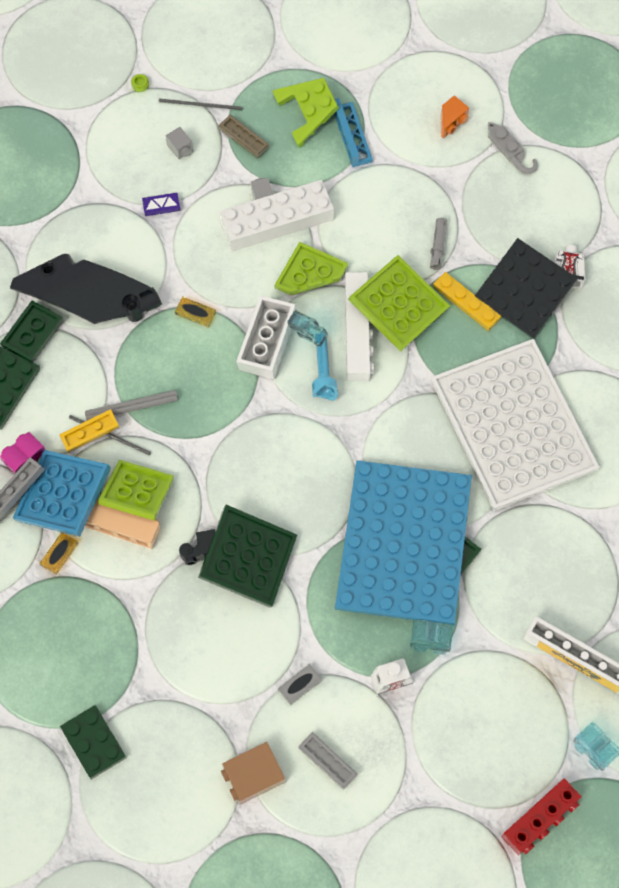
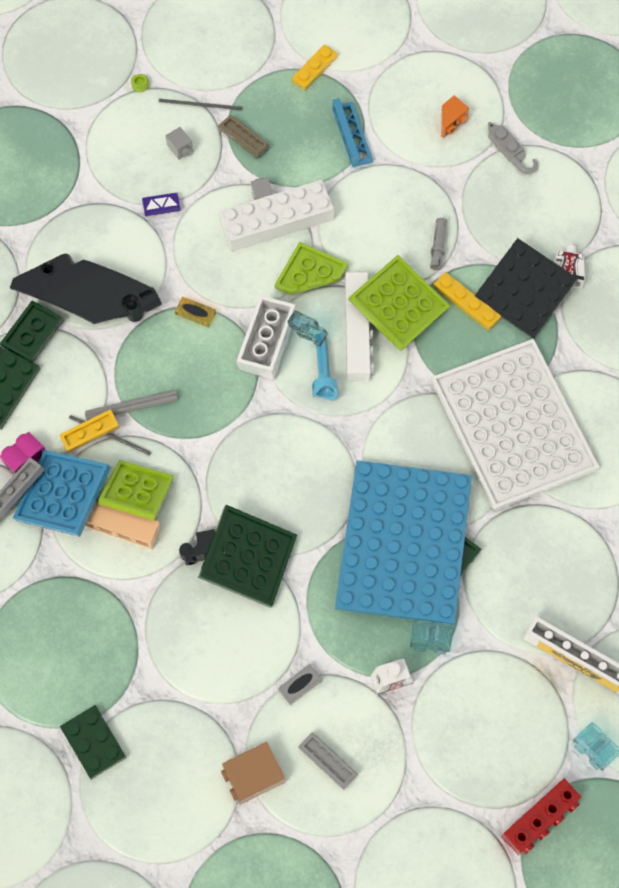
(59, 553): clear yellow tile -> none
(314, 67): none -> yellow plate
(315, 103): lime wing -> none

